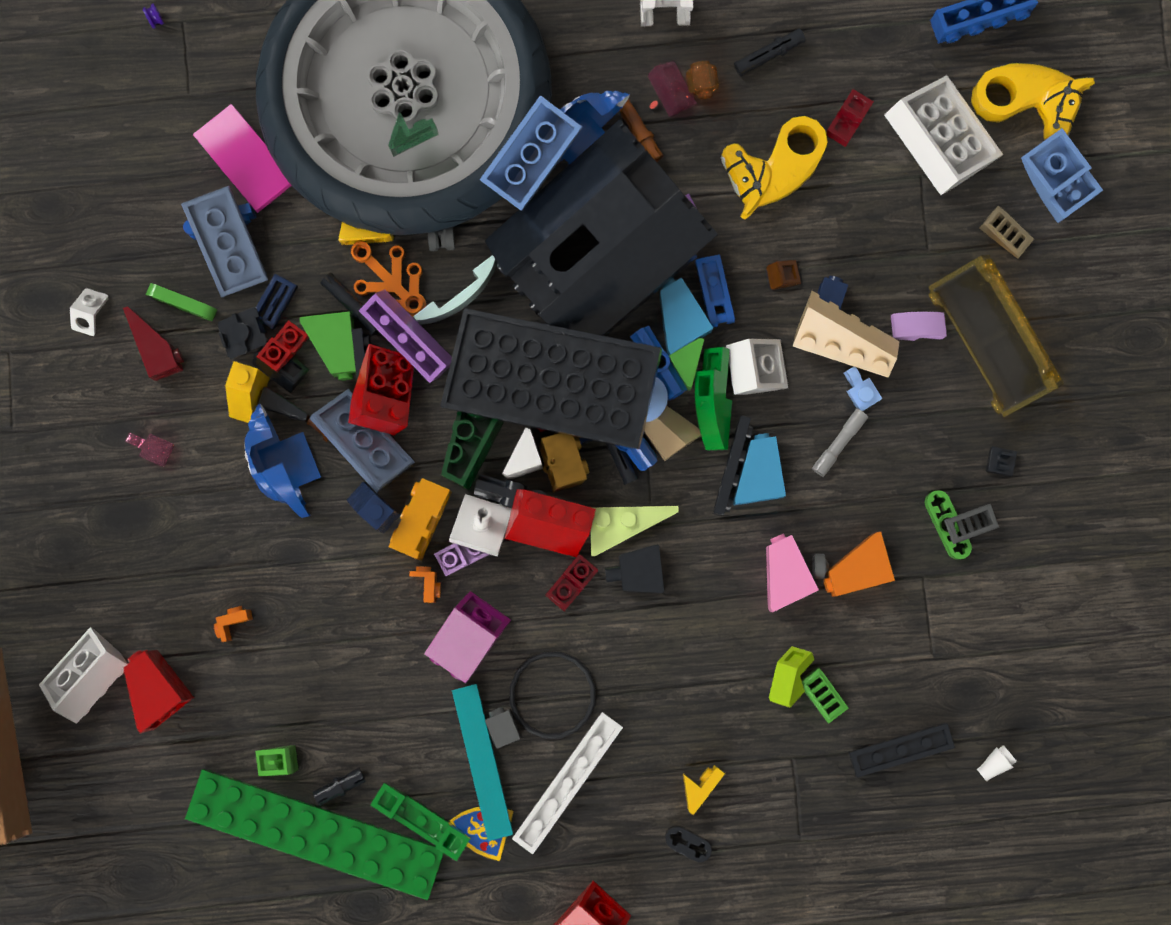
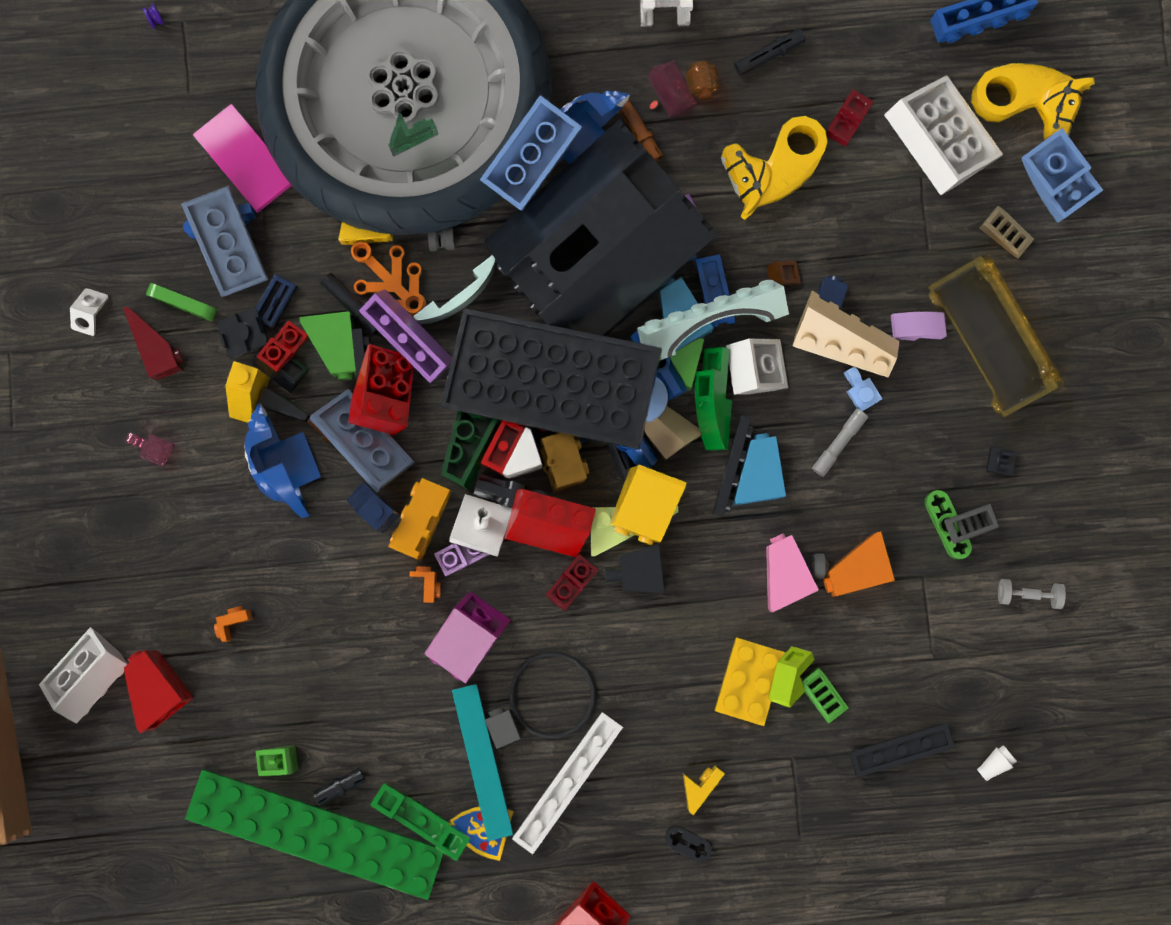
(502, 446): none -> red brick
(646, 504): none -> yellow slope
(748, 681): none -> yellow plate
(764, 301): none -> light aqua arch
(1057, 593): none -> light grey wheel

